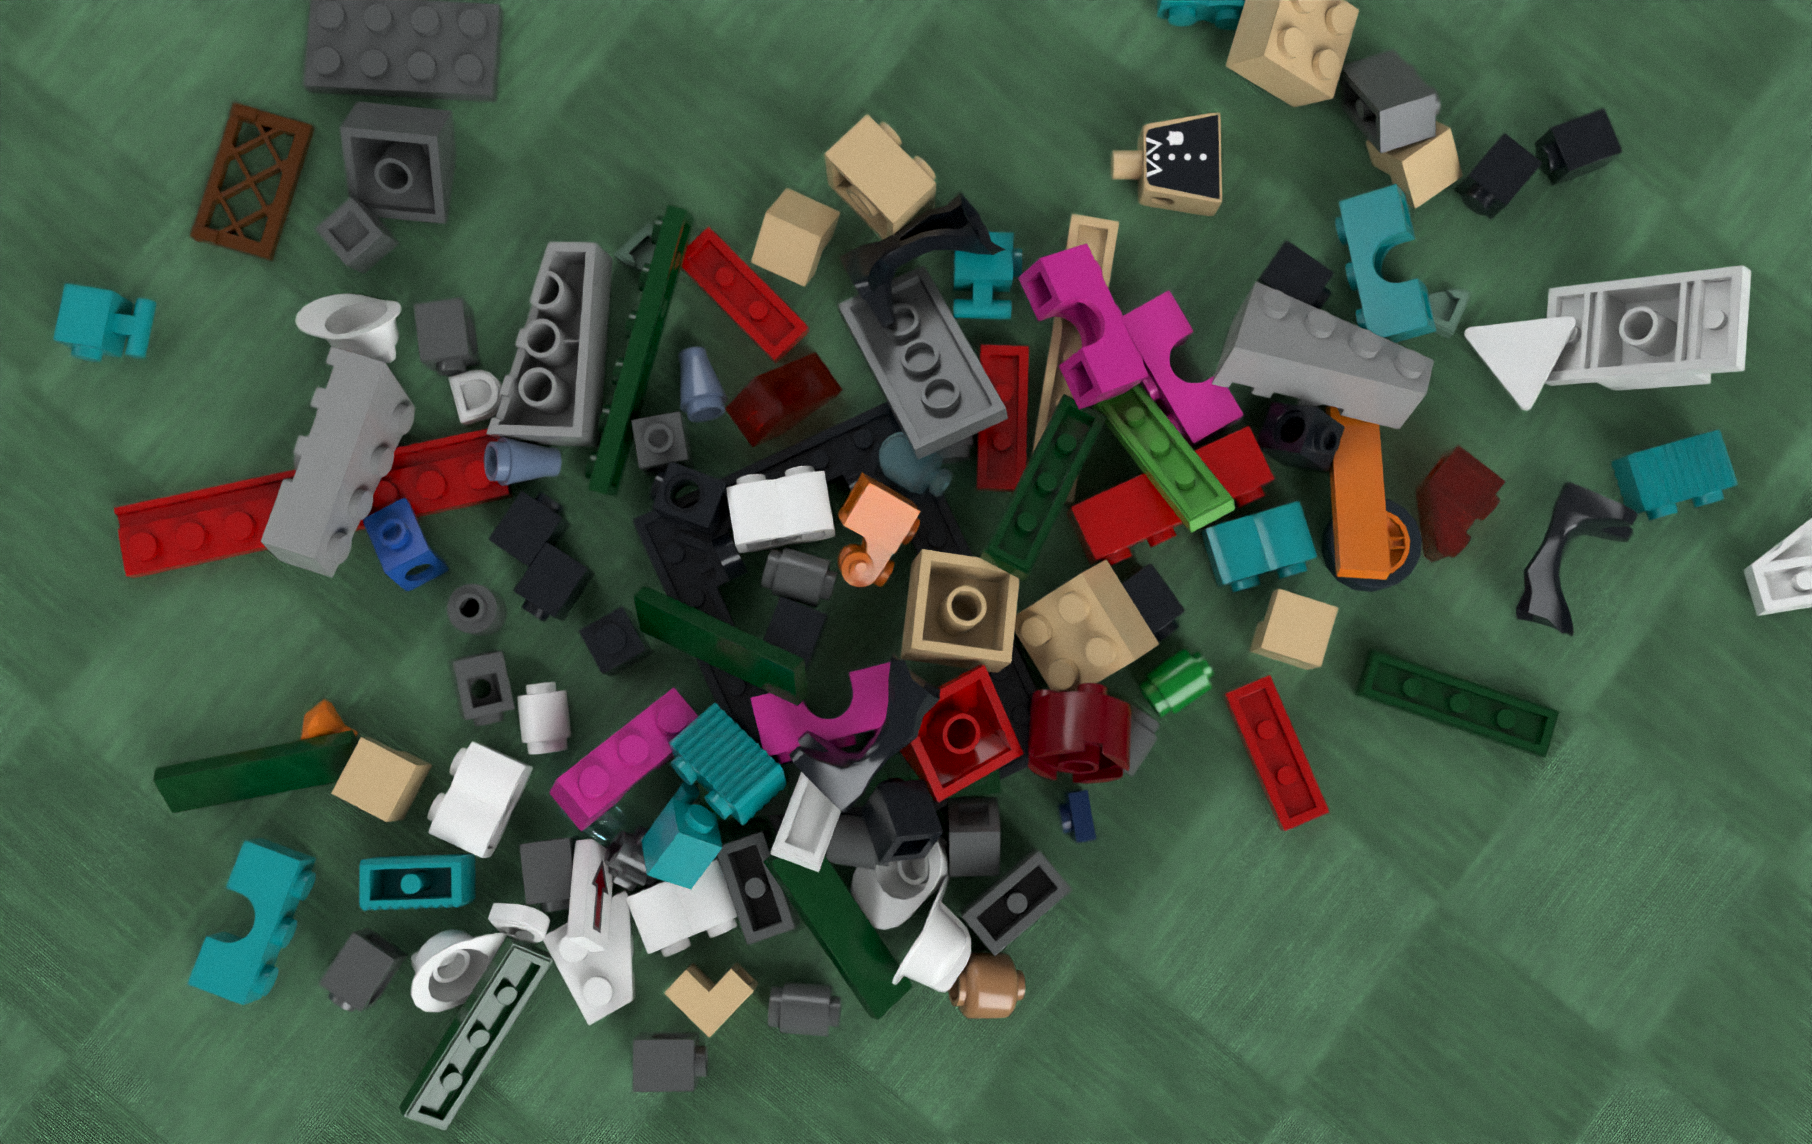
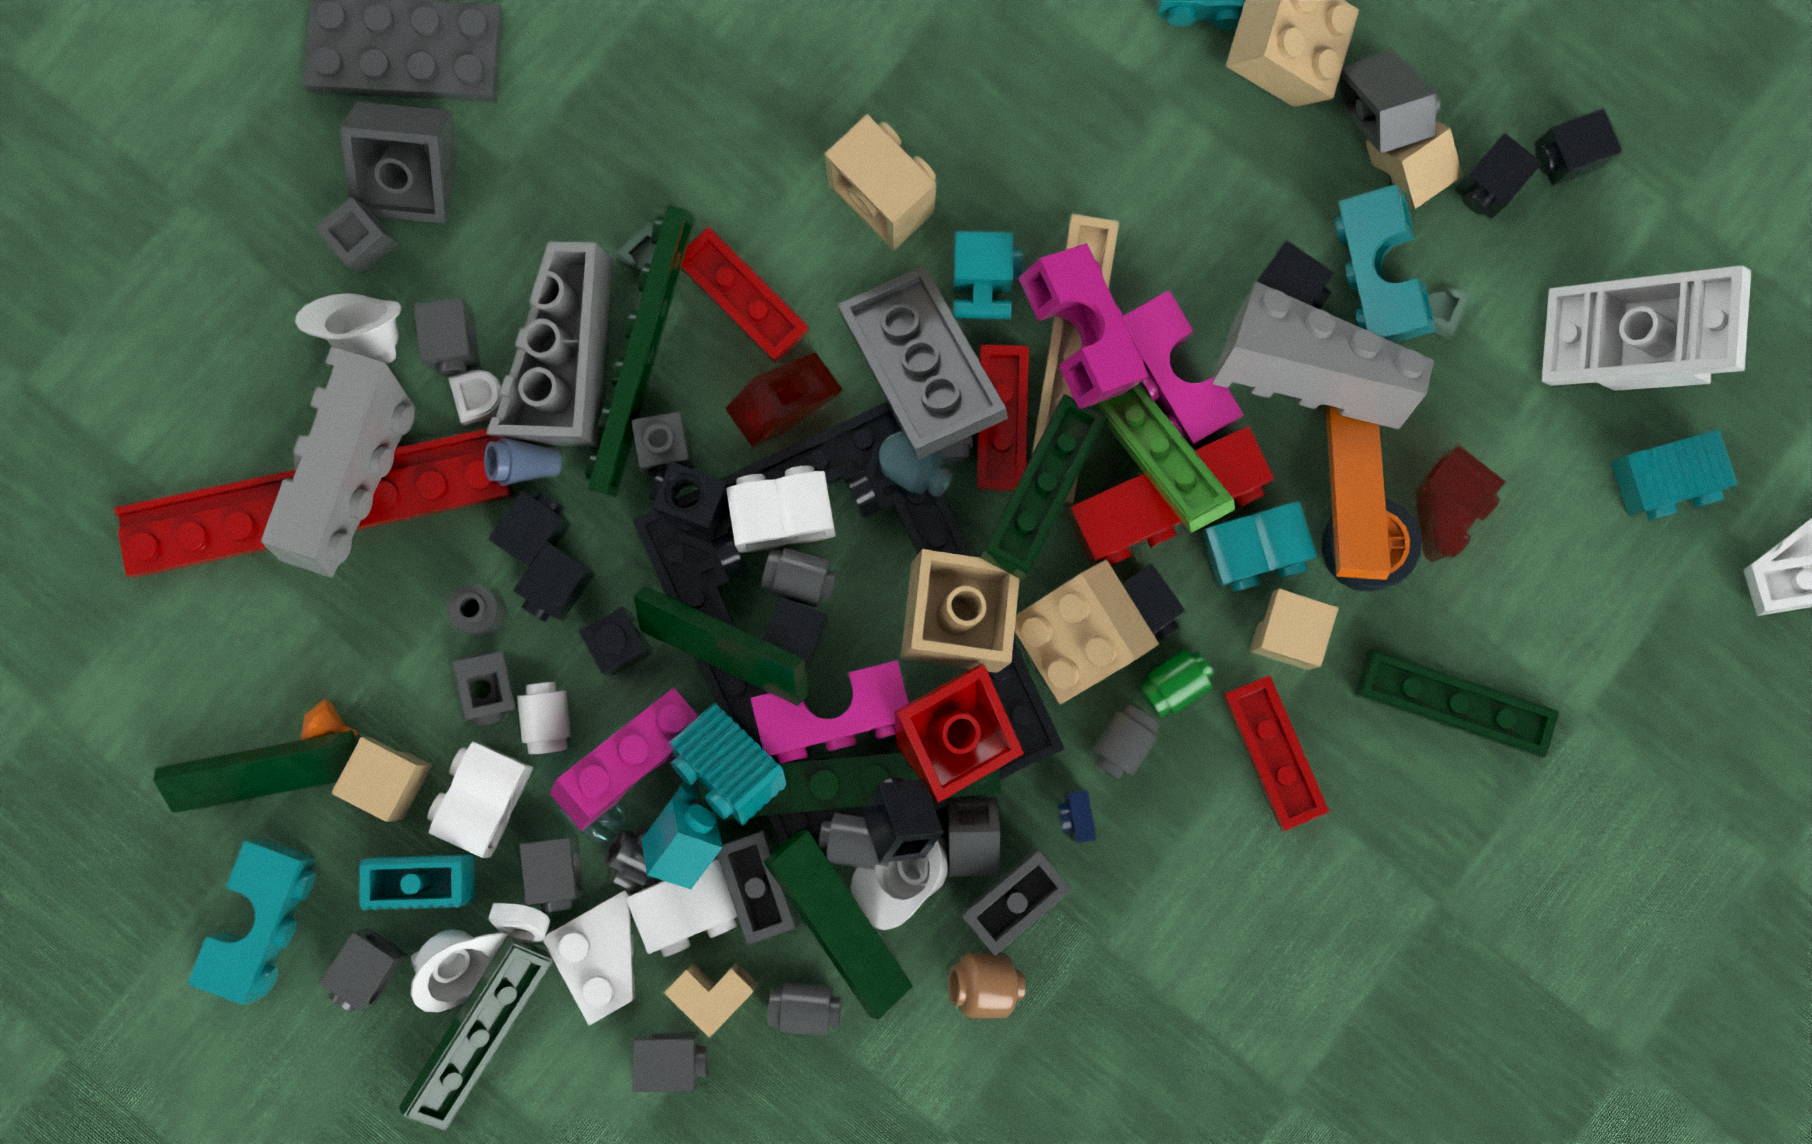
(99, 320): teal brick -> none
(276, 211): reddish brown window -> none
(402, 545): blue bracket -> none
(590, 897): white tile -> none
(700, 388): sand blue cone -> none
(794, 236): tan piece -> none
(806, 826): white tile -> none
(845, 775): black animal -> none
(884, 523): orange brick -> none
(939, 950): white piece -> none
(942, 228): black animal -> none
(1079, 734): dark red brick -> none
(1176, 164): torso -> none
(1300, 436): black brick -> none
(1521, 353): white piece -> none
(1573, 514): black animal -> none

